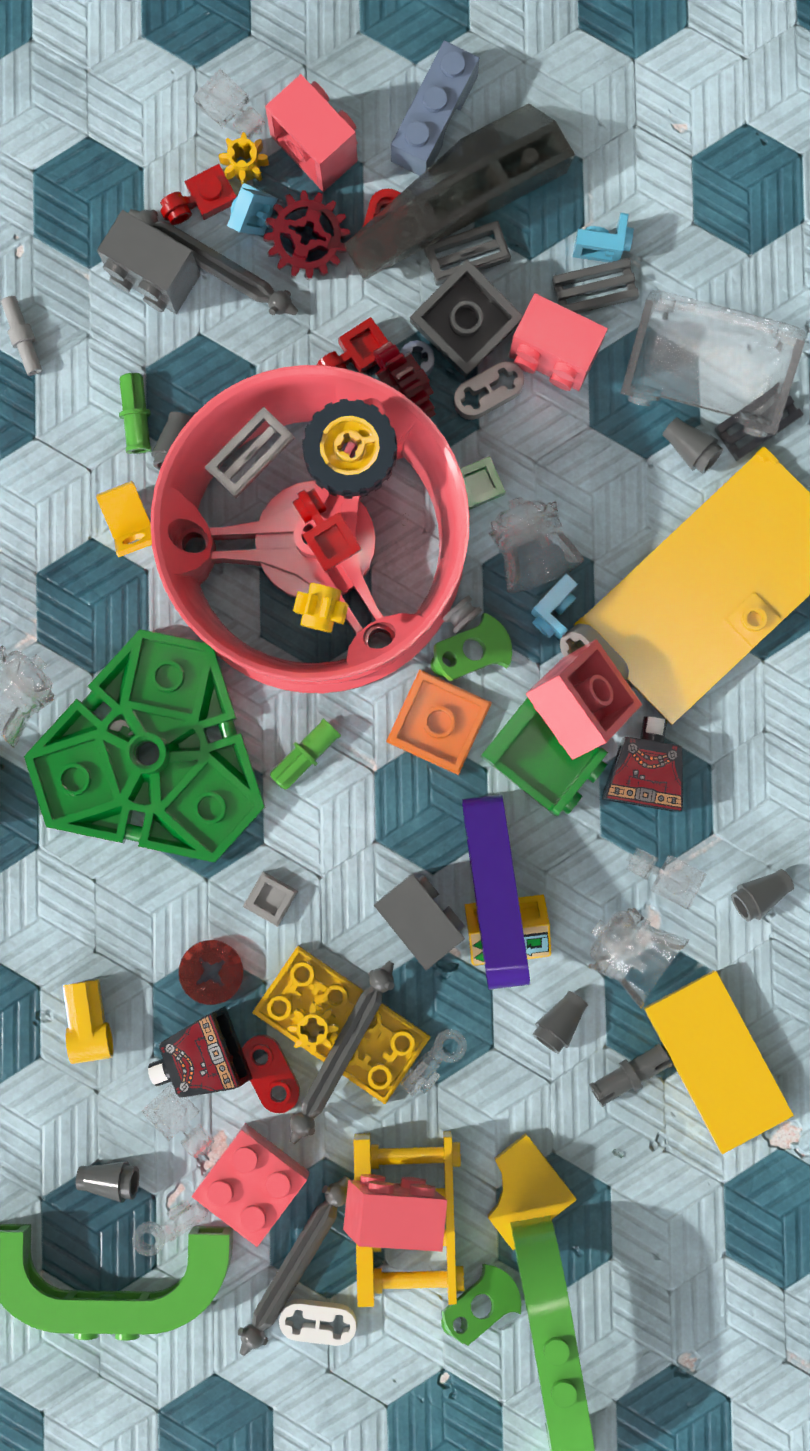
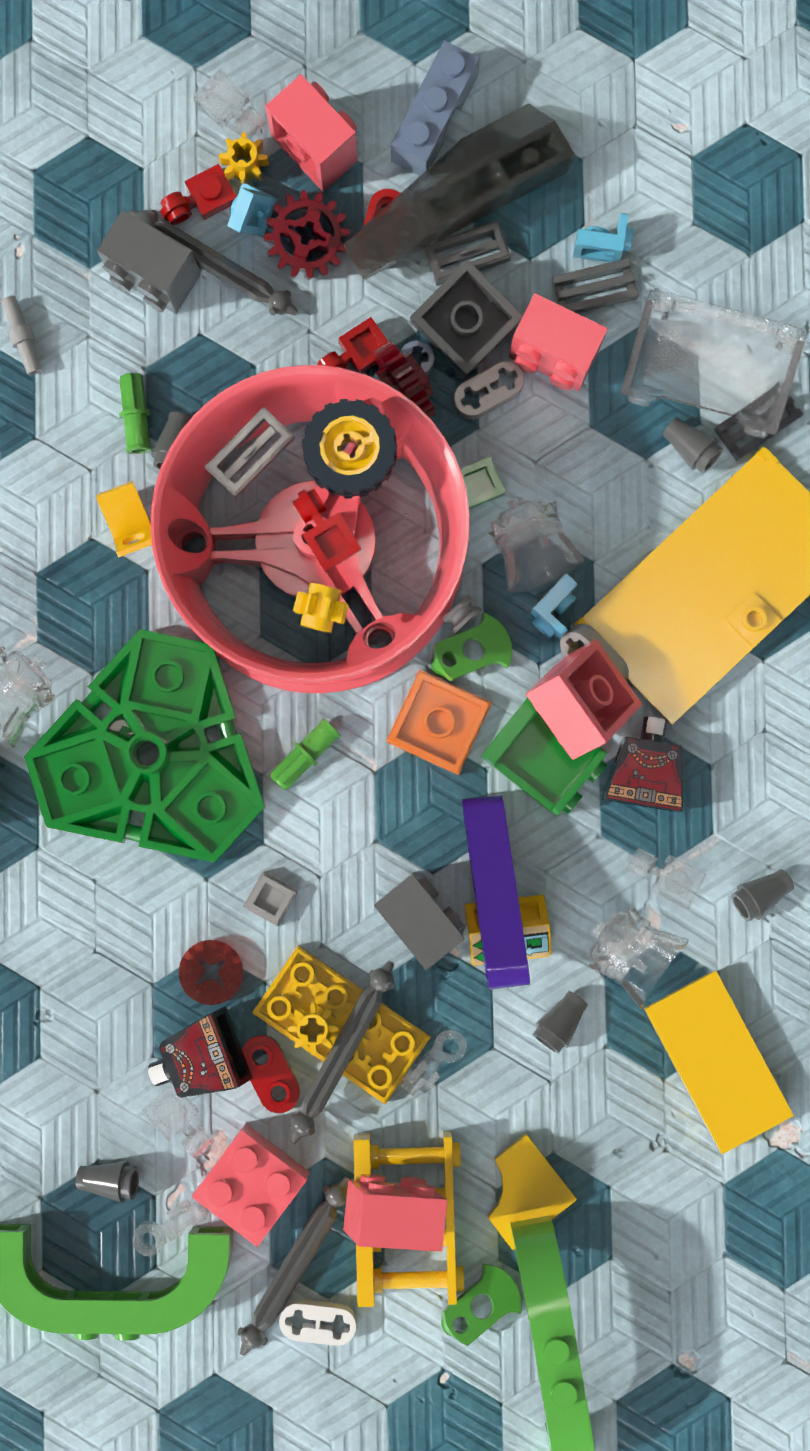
(88, 1034): yellow piece -> none
(630, 1075): dark grey pin -> none

